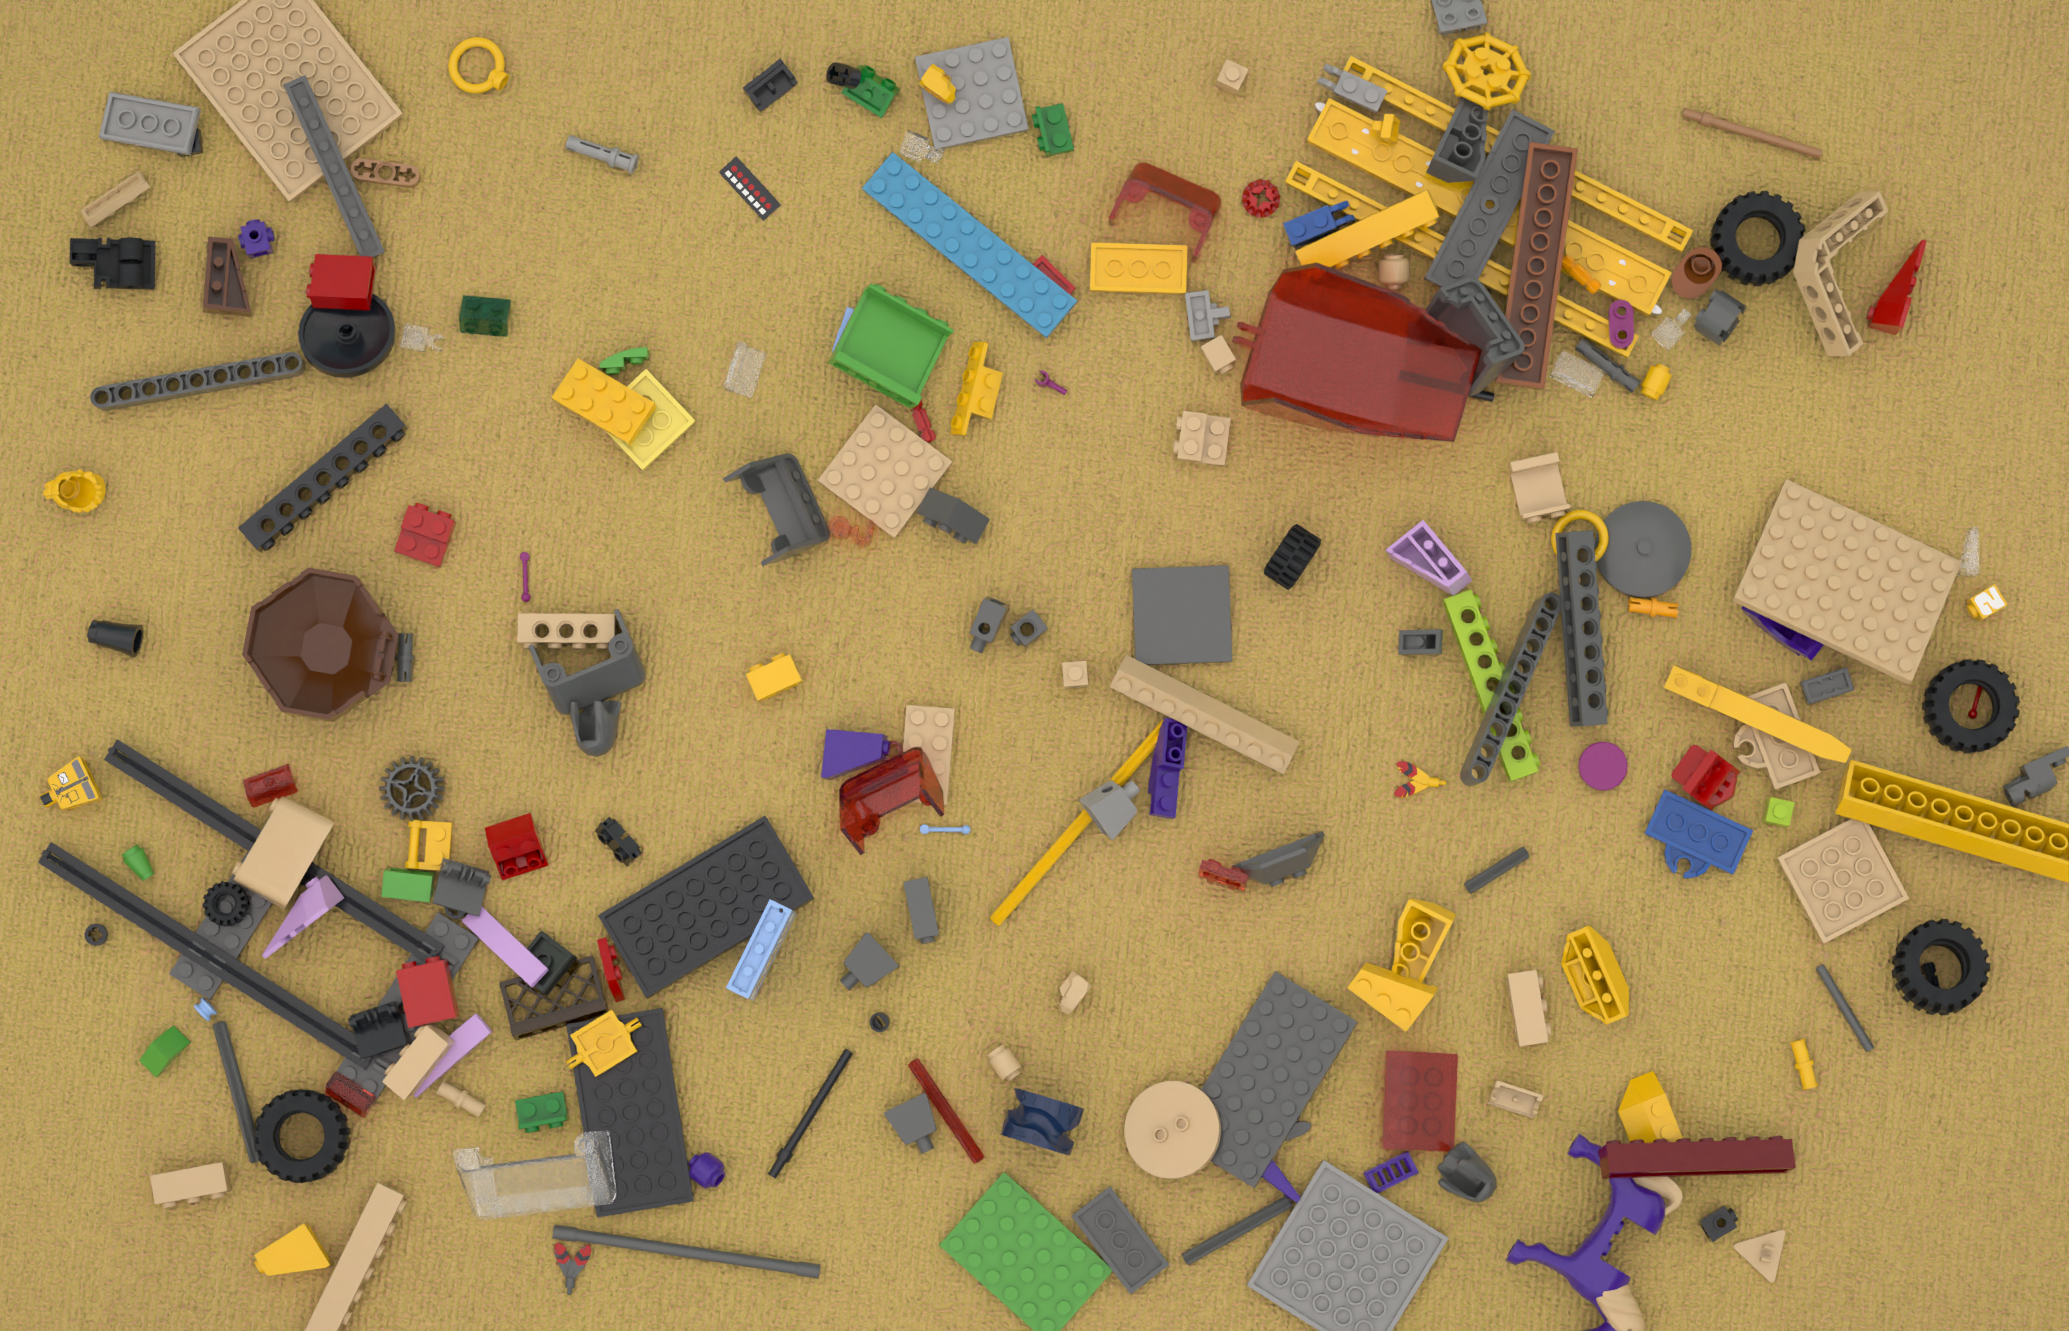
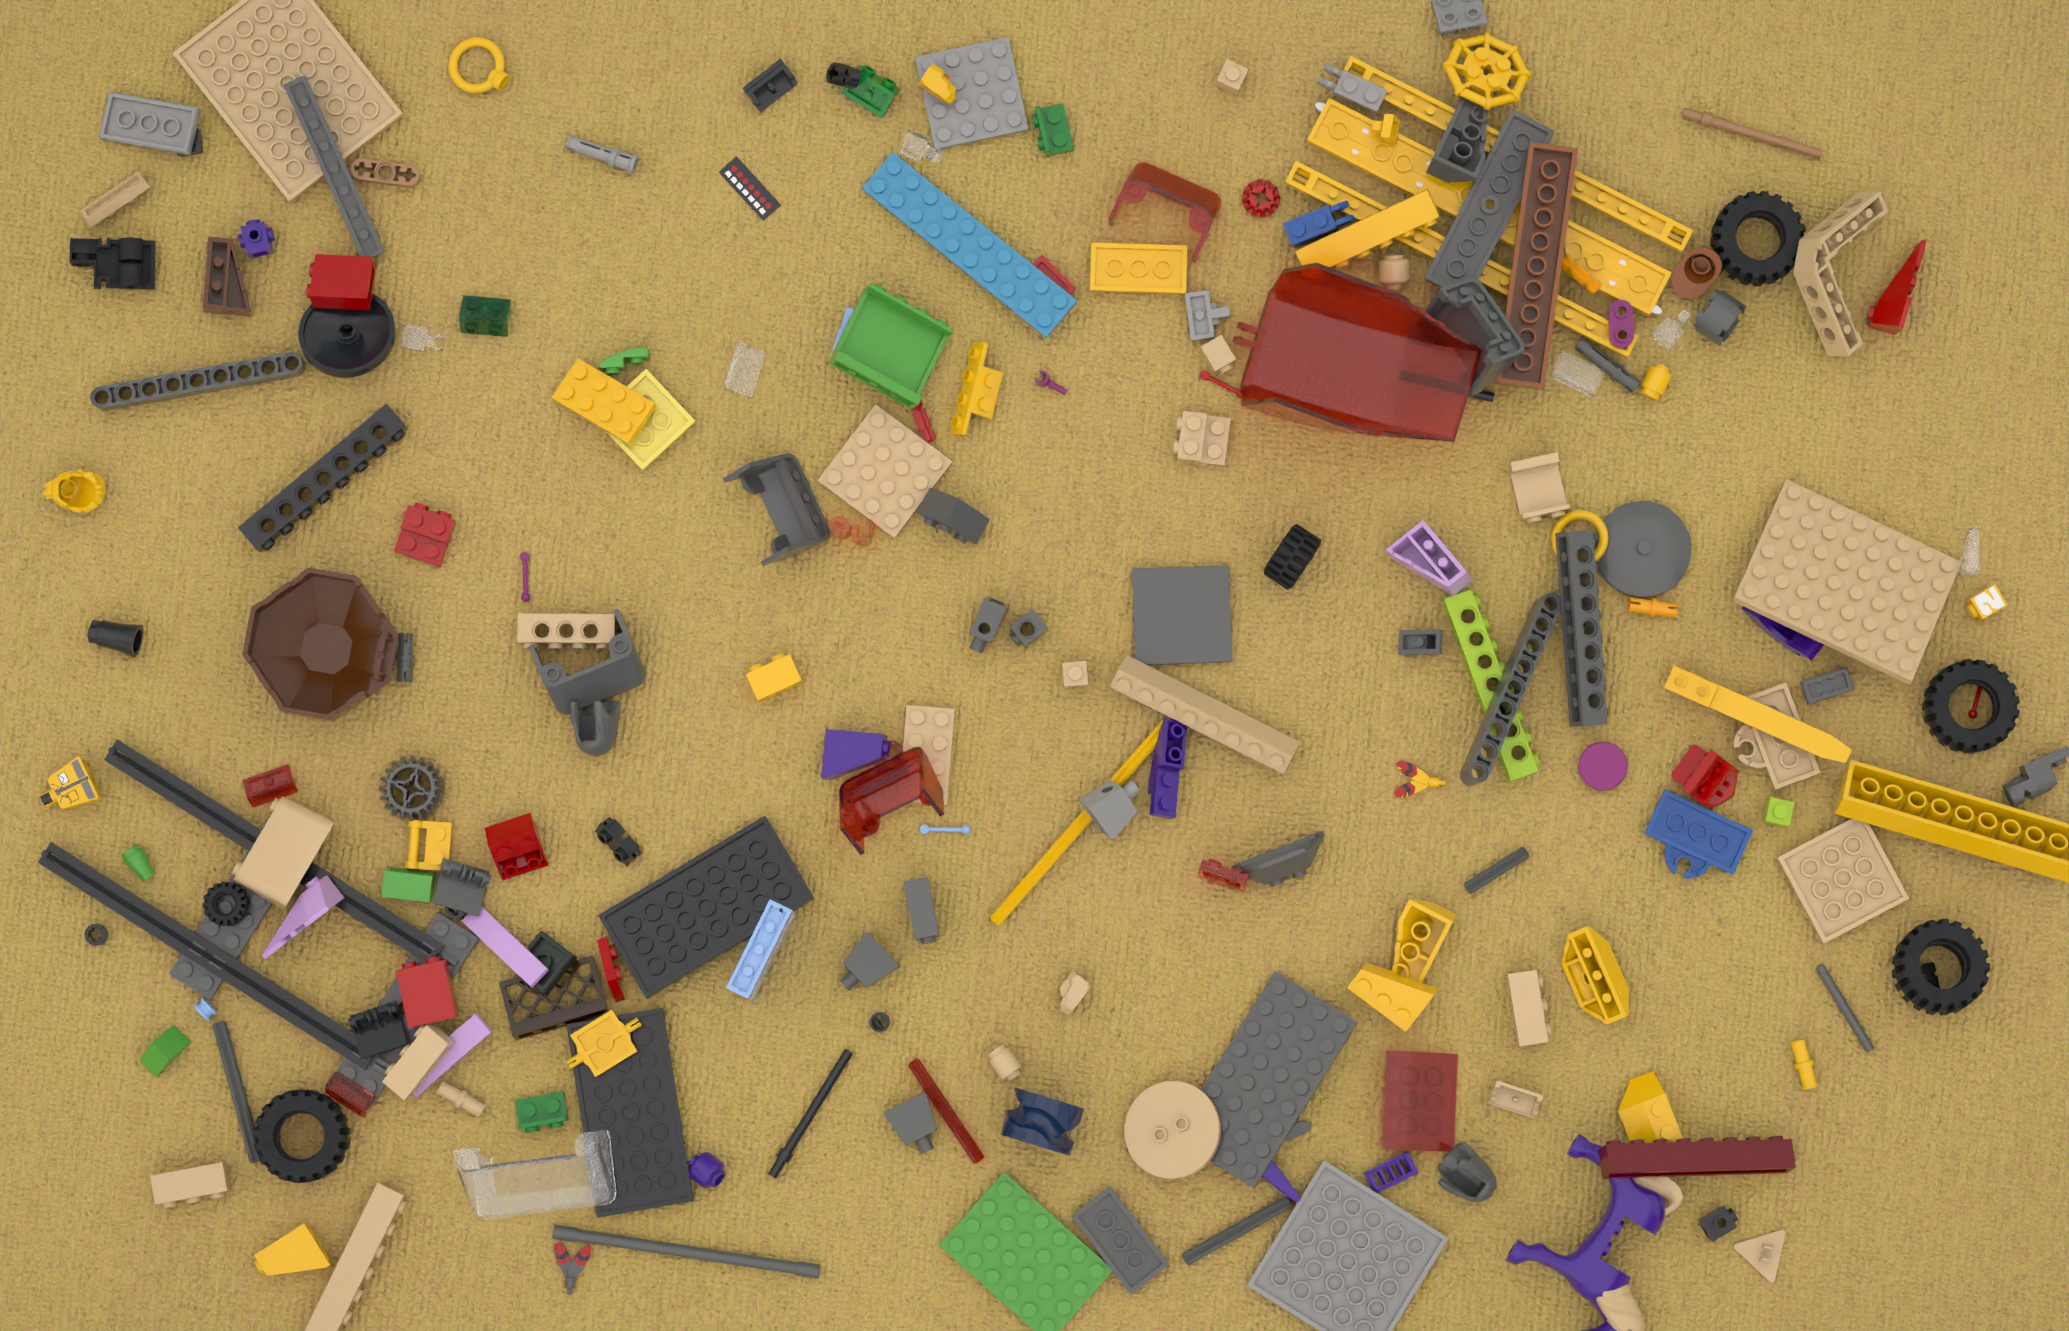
(1204, 375): none -> red hinge

